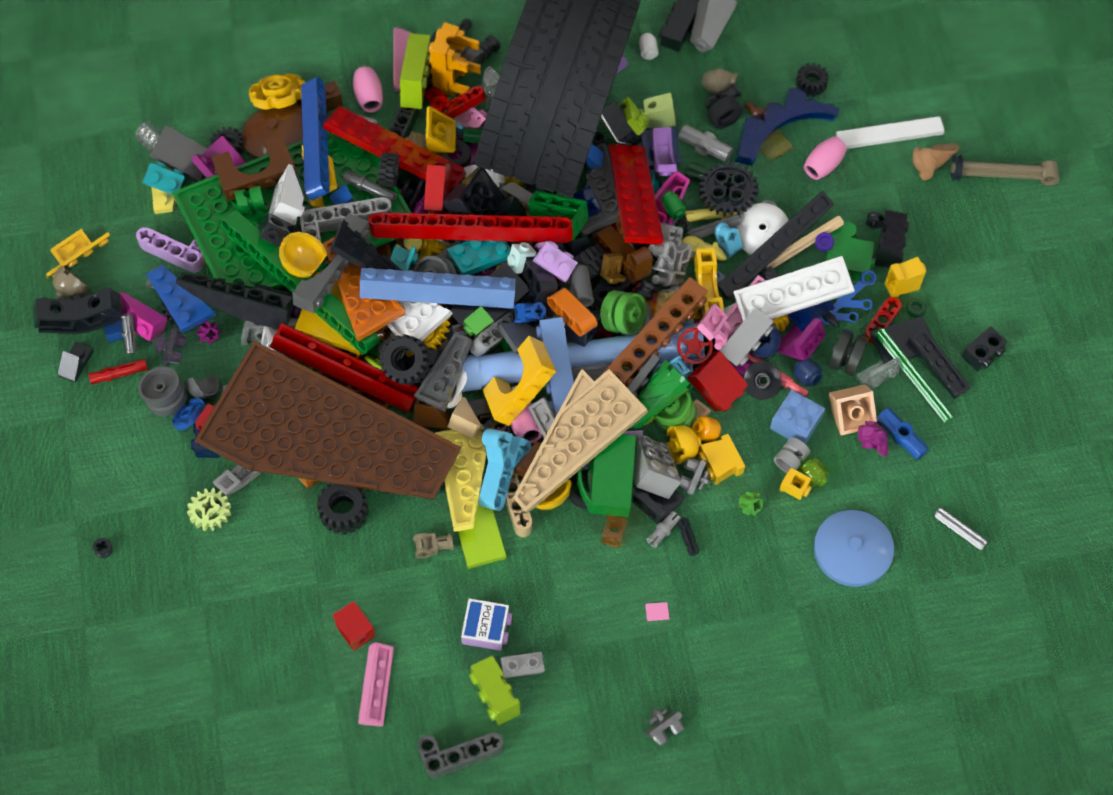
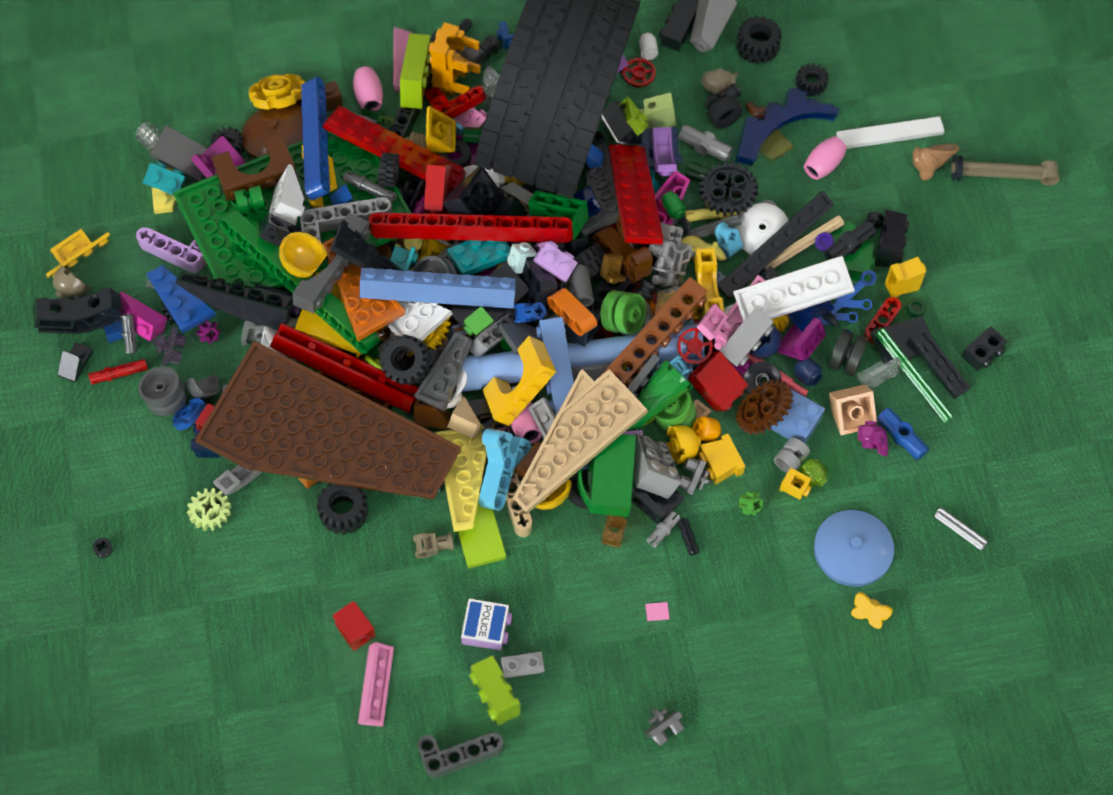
(378, 116): none -> dark green tile
(503, 35): none -> blue bracket
(639, 72): none -> red wheel
(762, 29): none -> black tyre
(764, 407): none -> reddish brown gear
(850, 241): none -> black piece
(870, 610): none -> yellow animal

